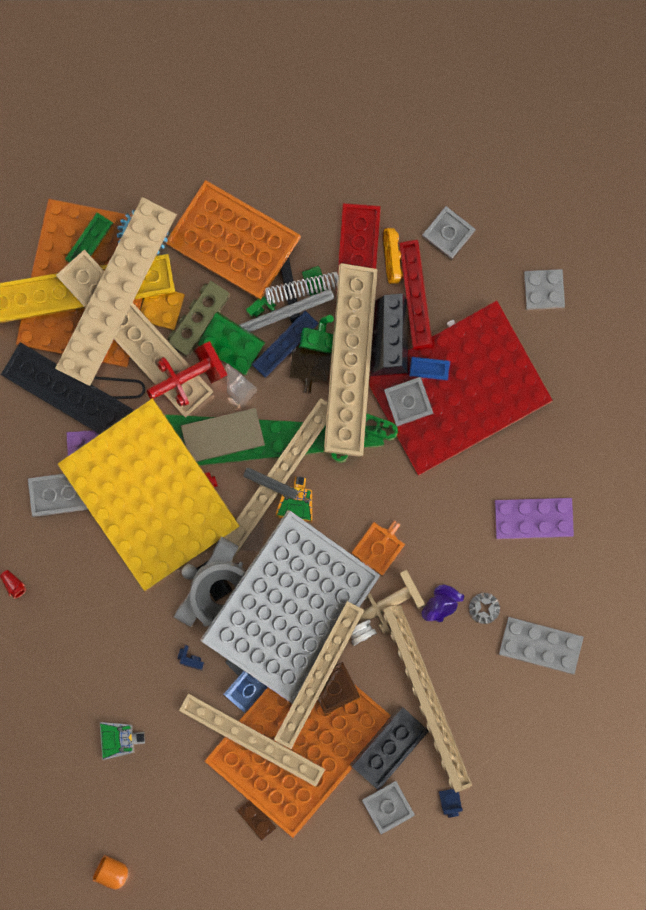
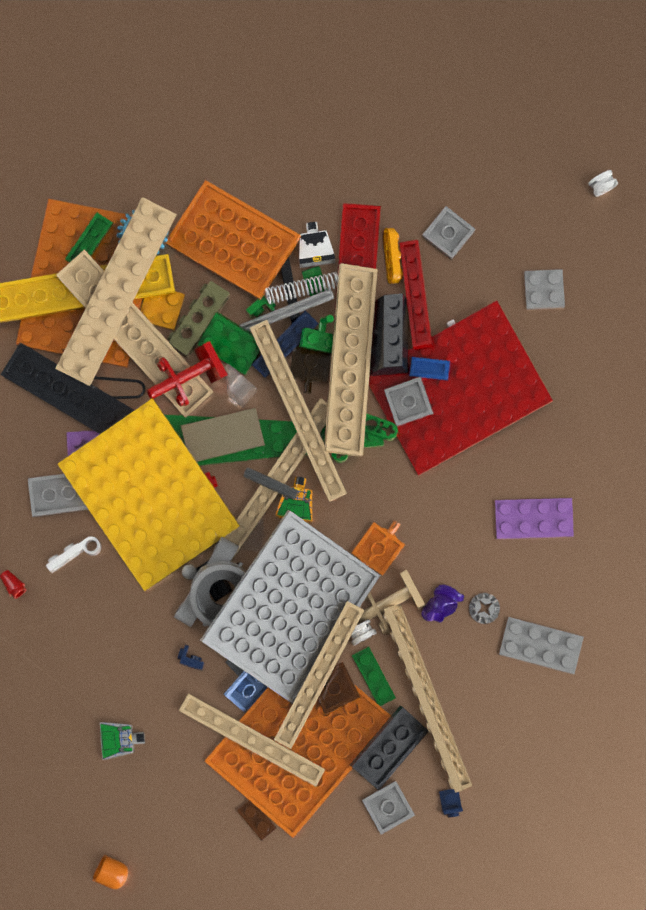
(71, 552): none -> white plate
(298, 410): none -> tan plate
(315, 247): none -> torso
(373, 676): none -> green plate
(603, 183): none -> white wheel

